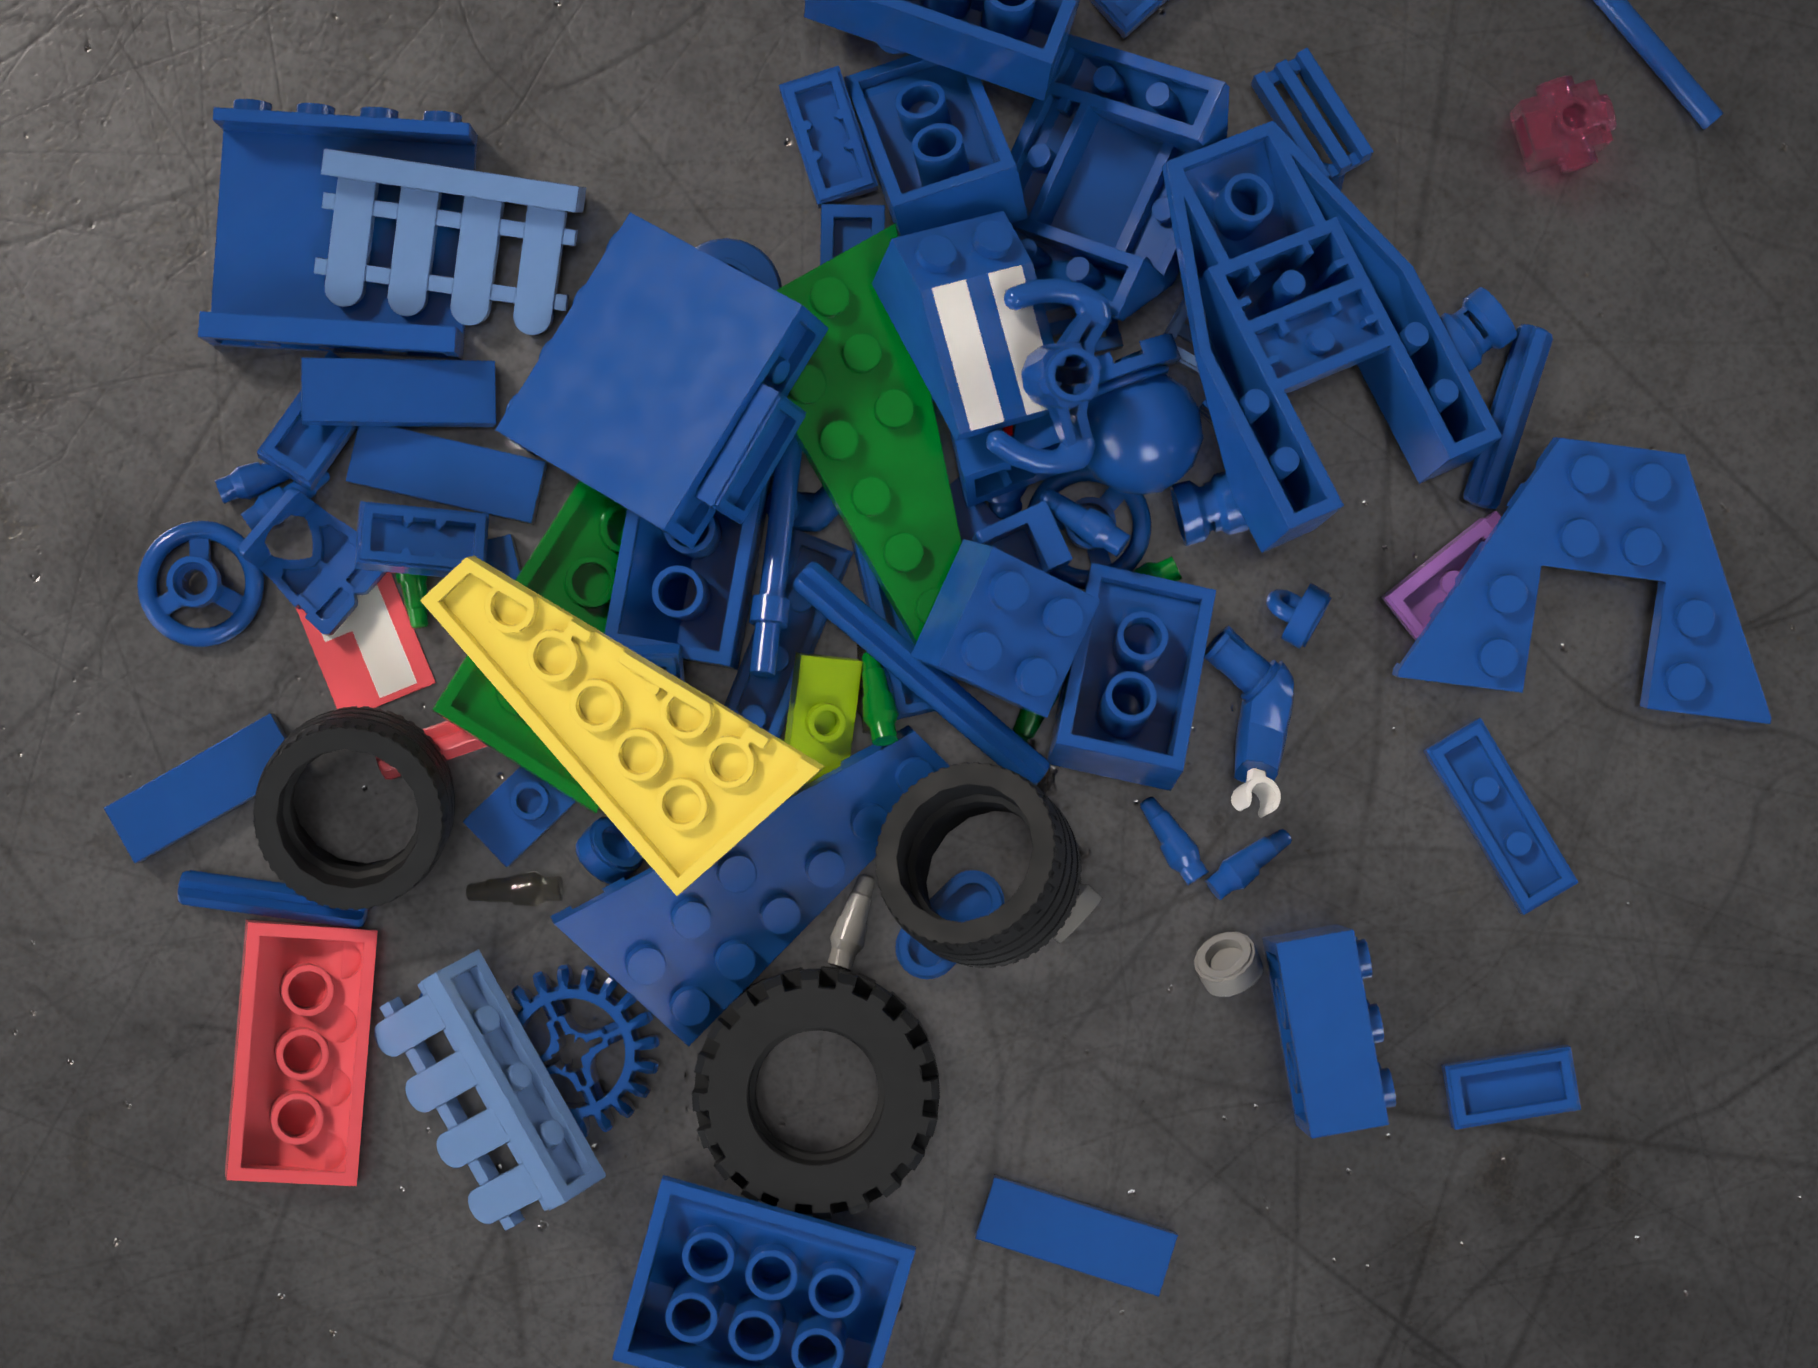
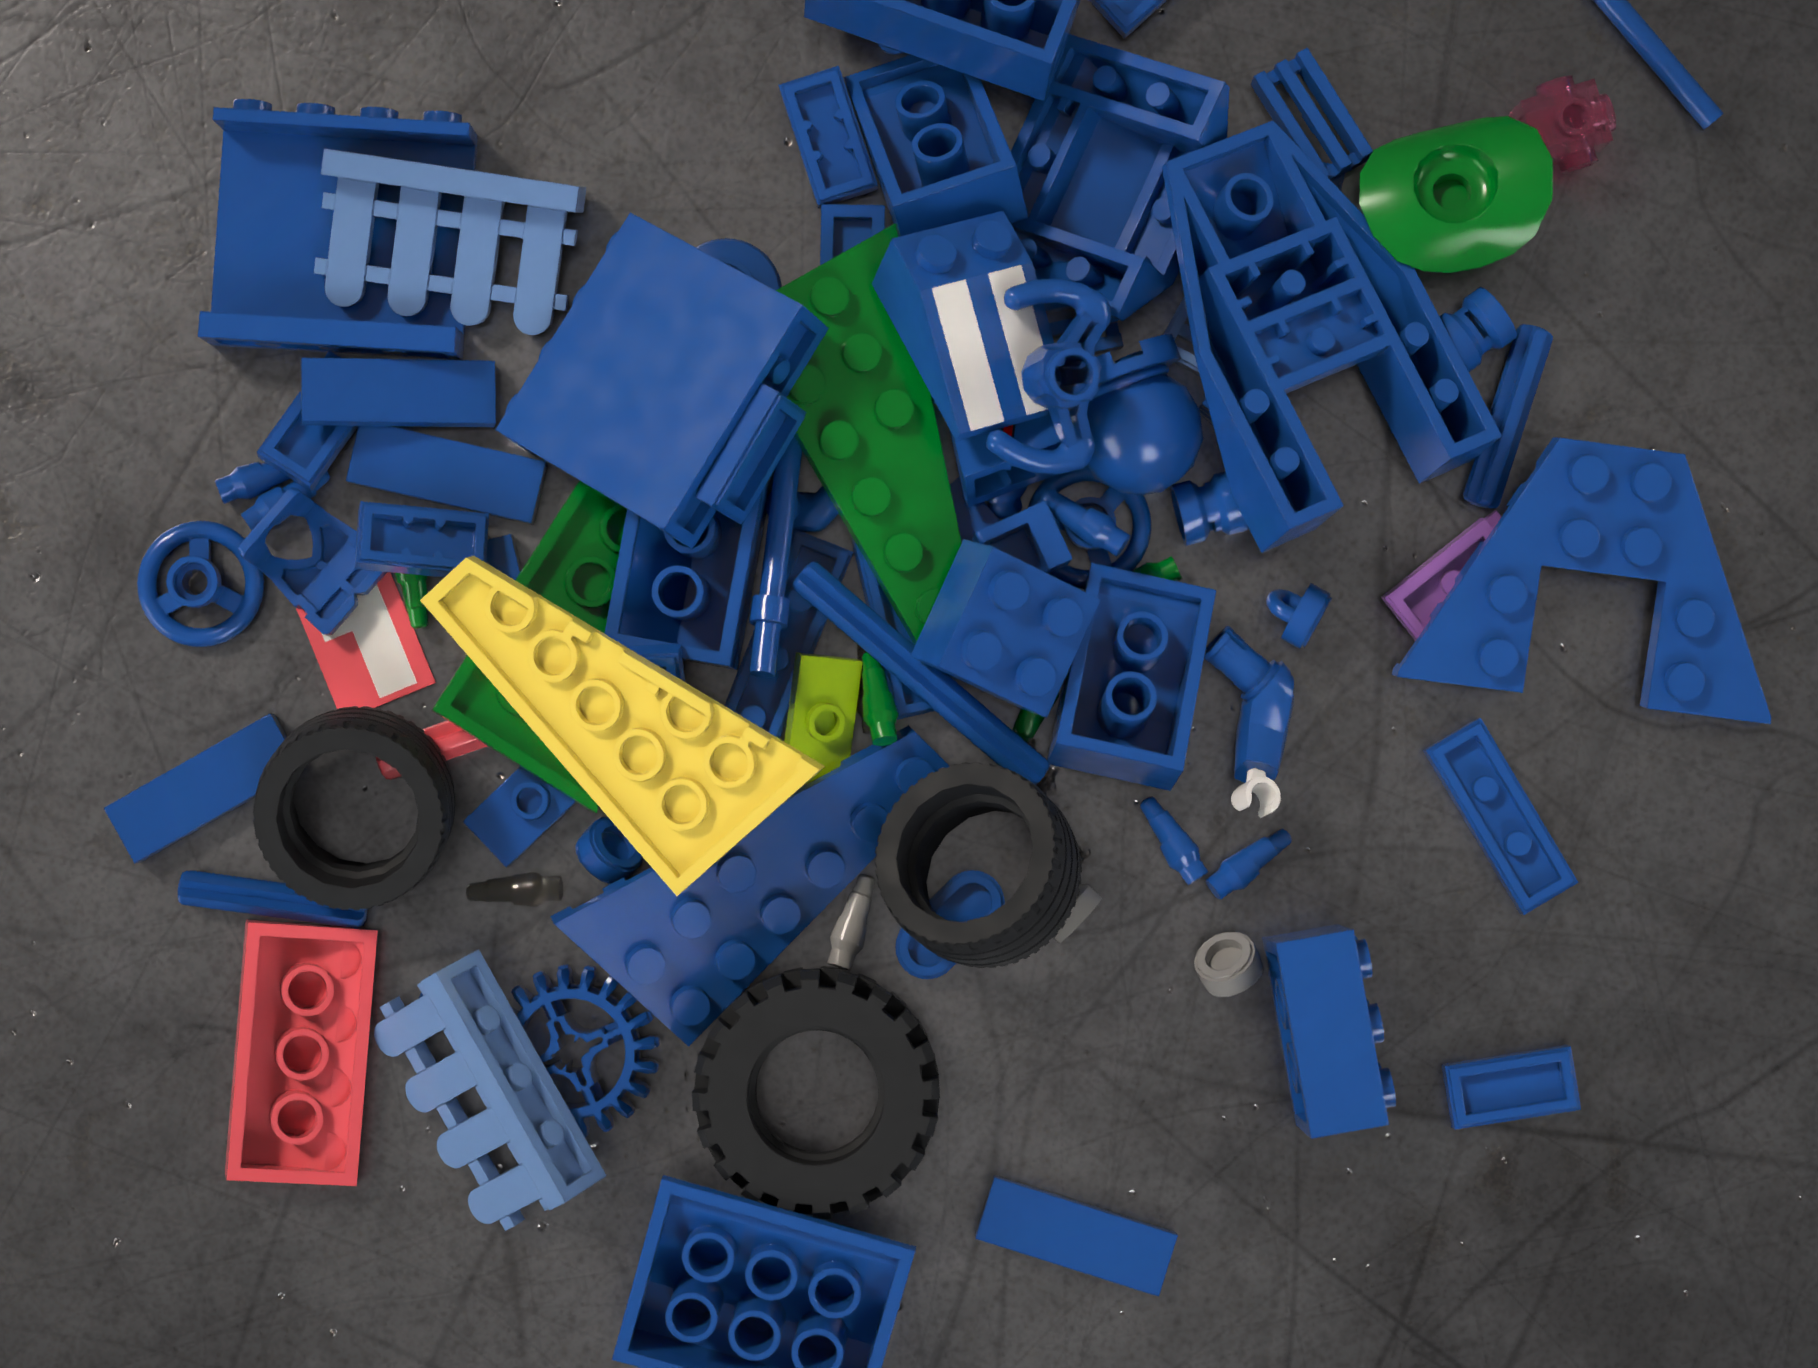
(1458, 193): none -> green hat

